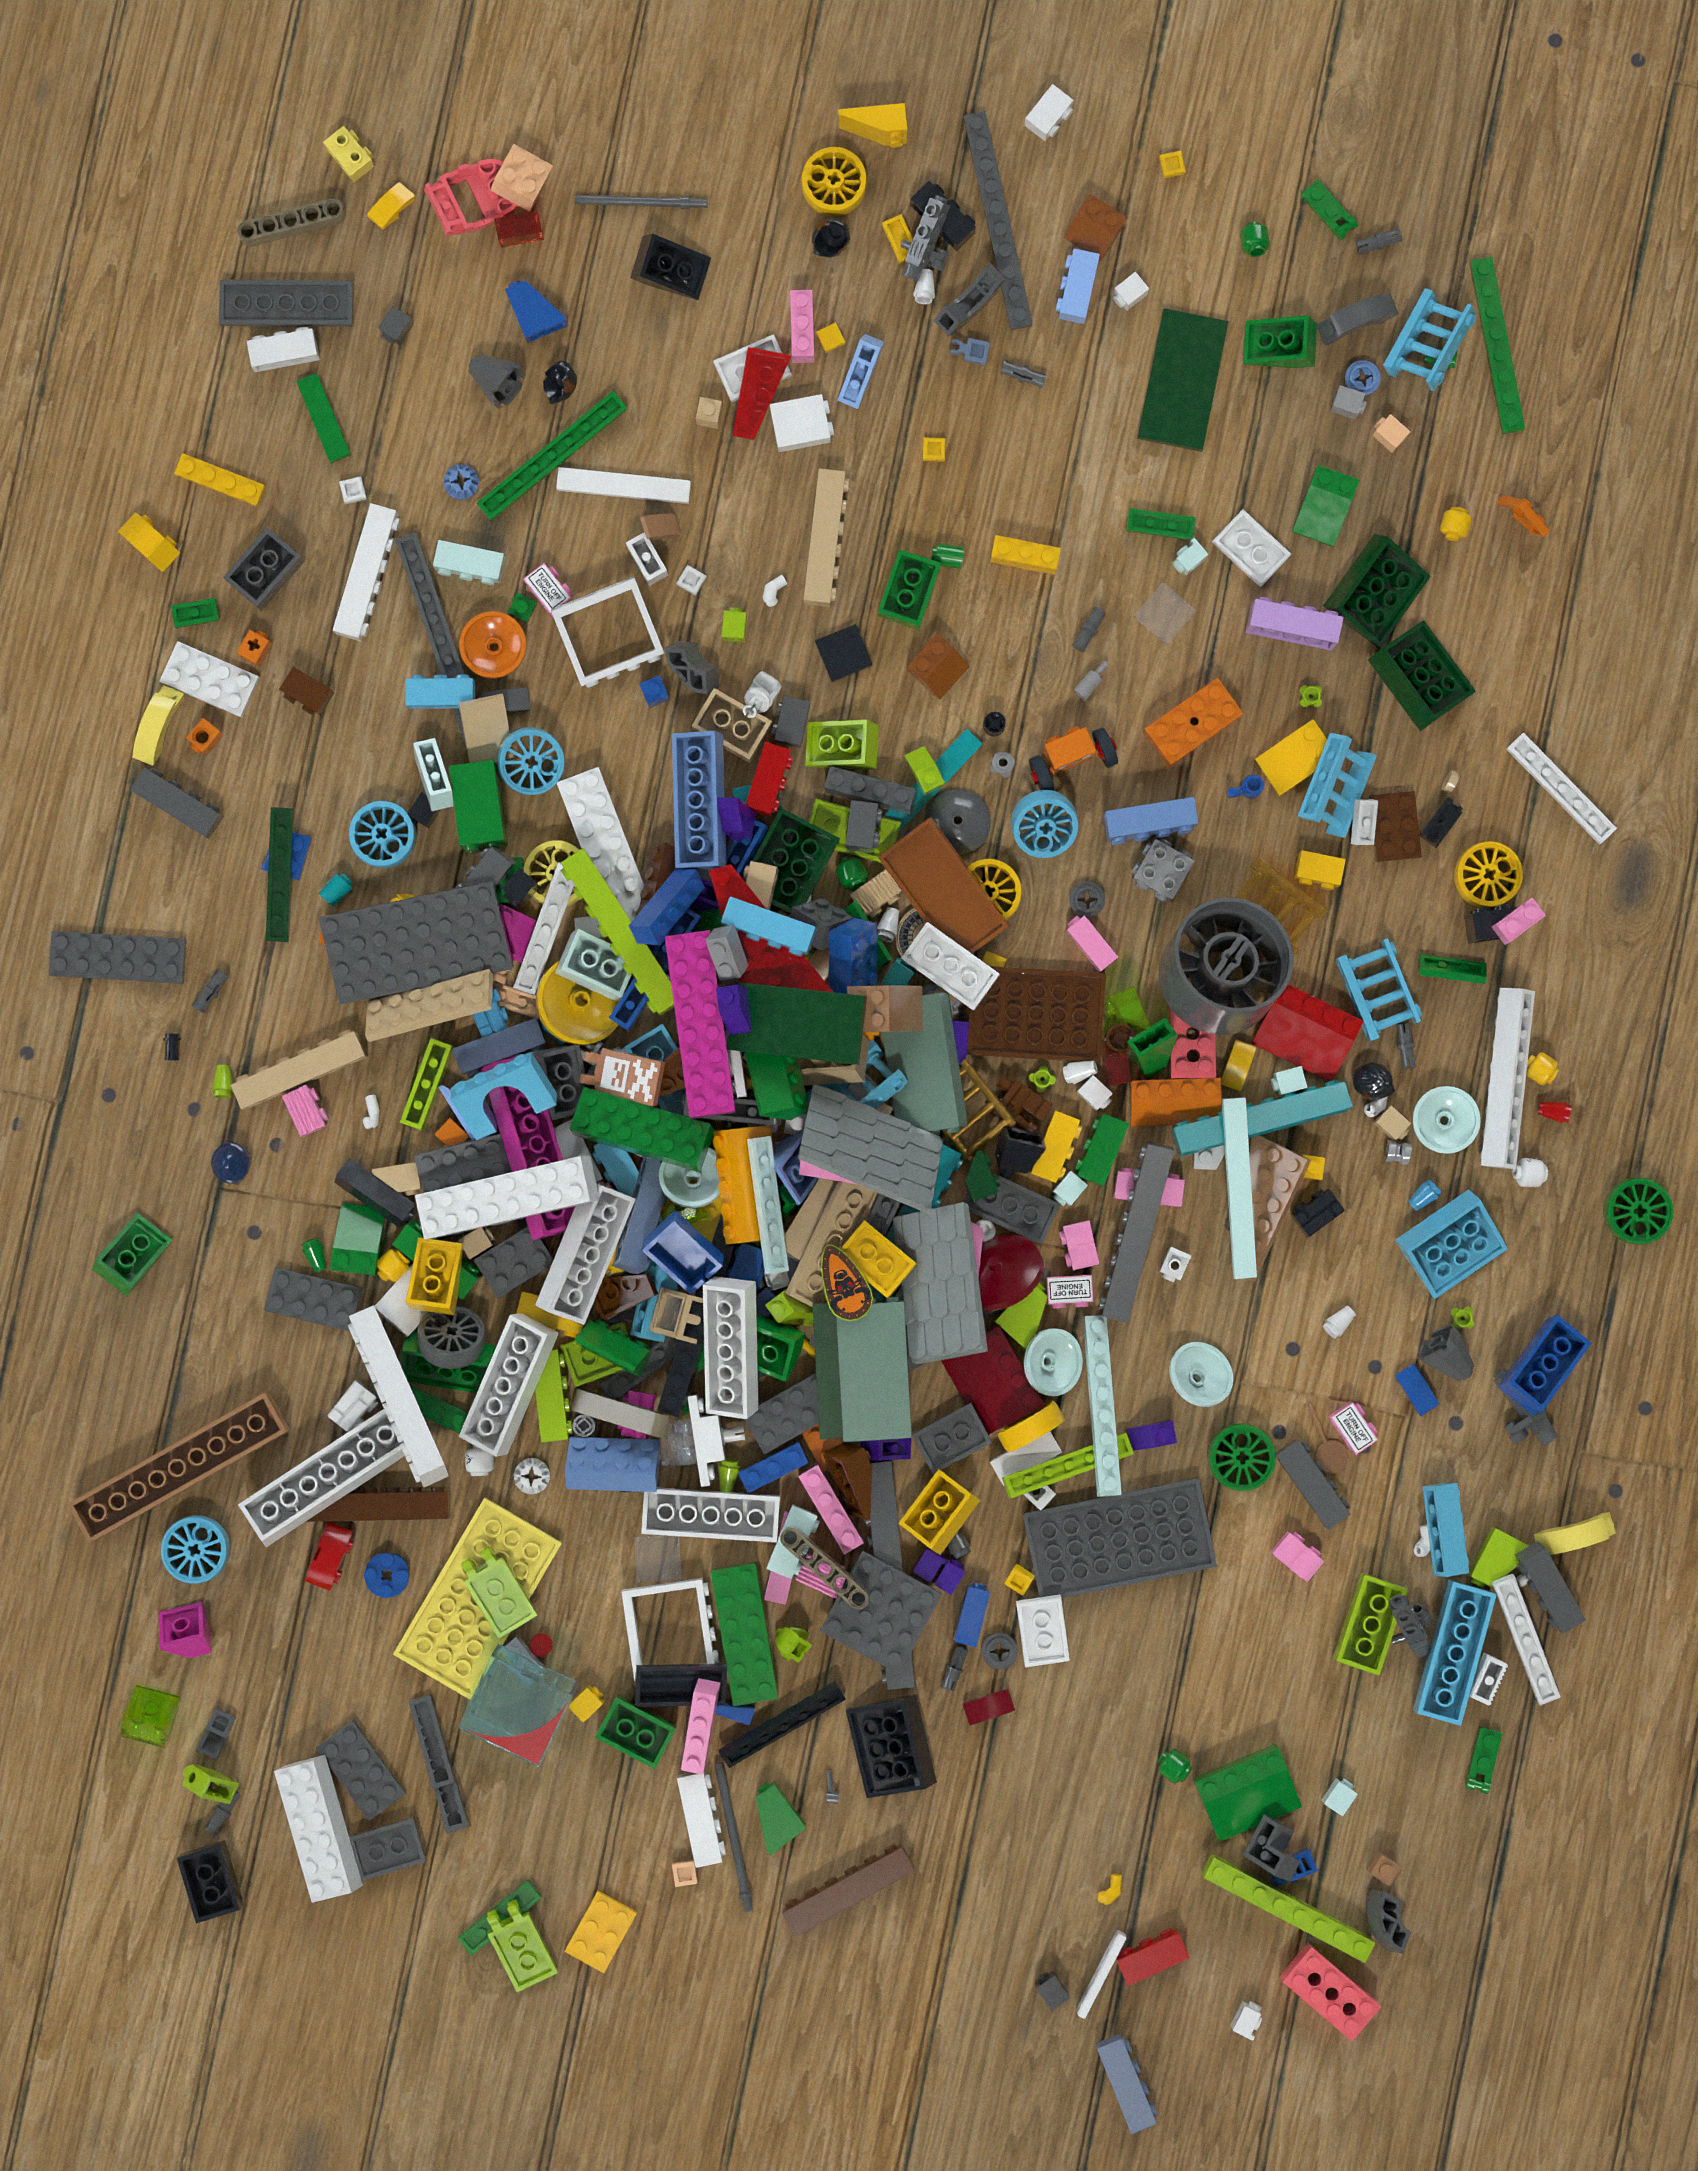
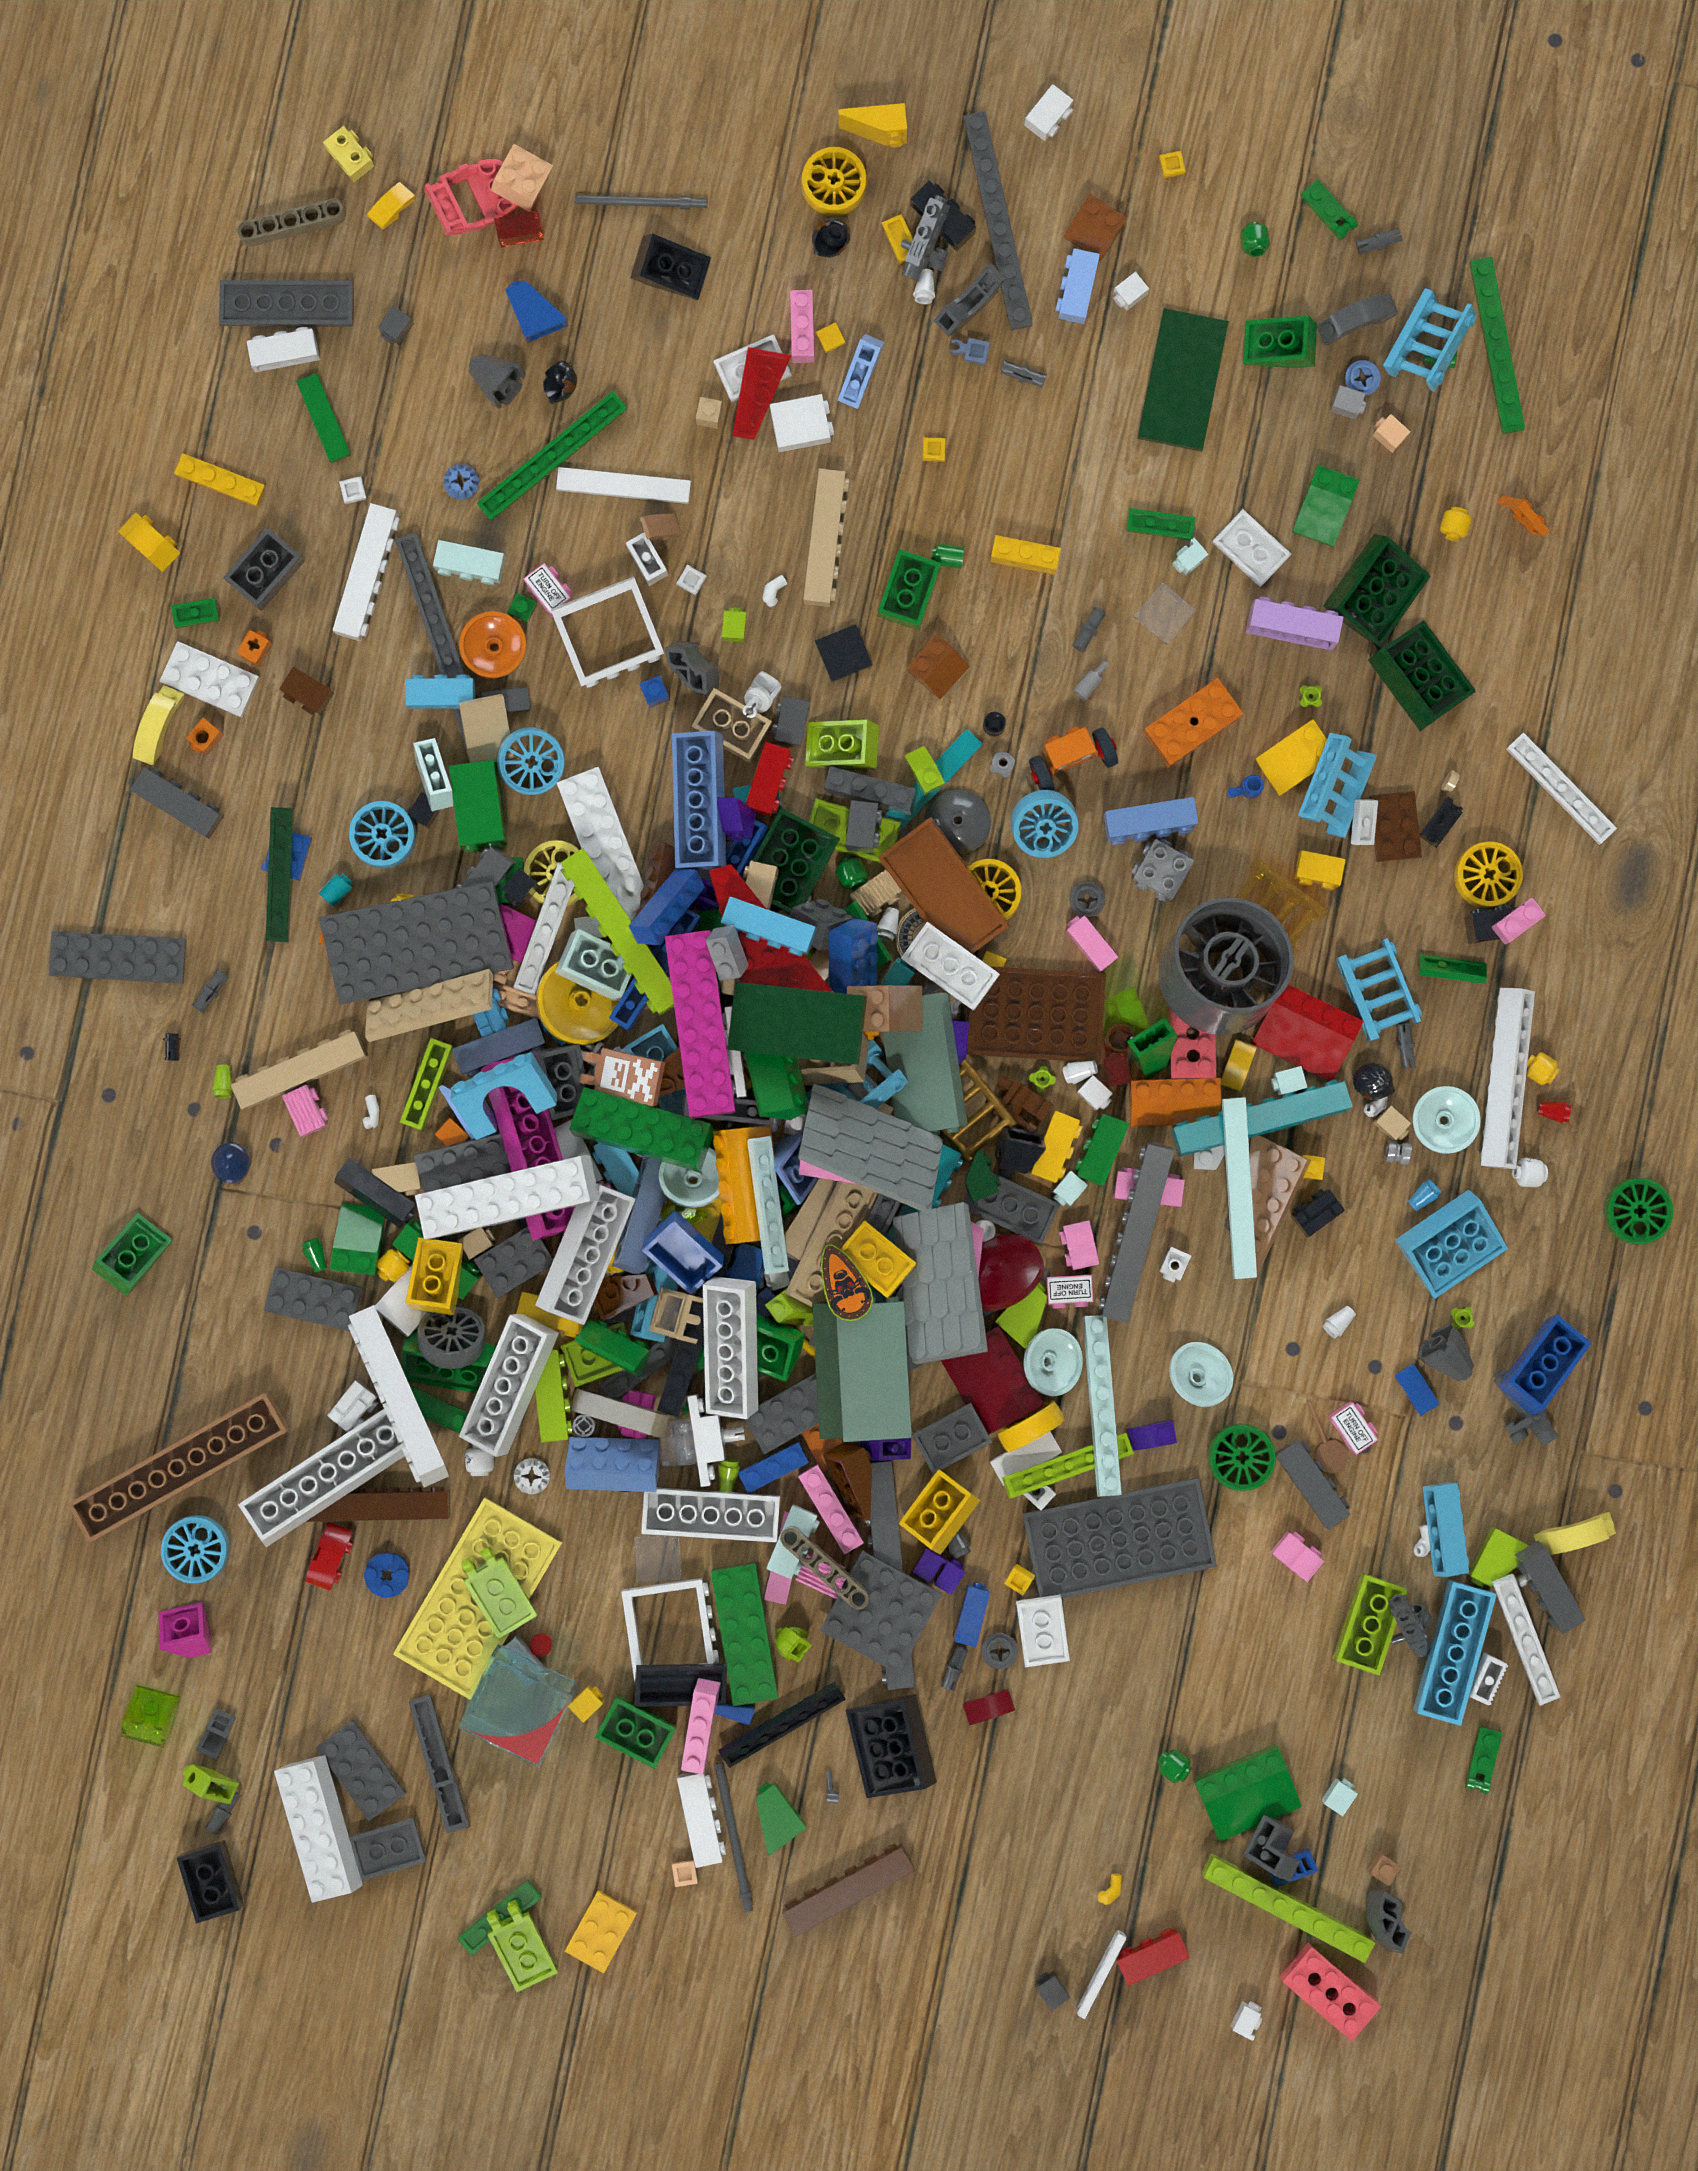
(734, 1008): dark purple slope -> none
(1126, 2084): sand blue brick -> none

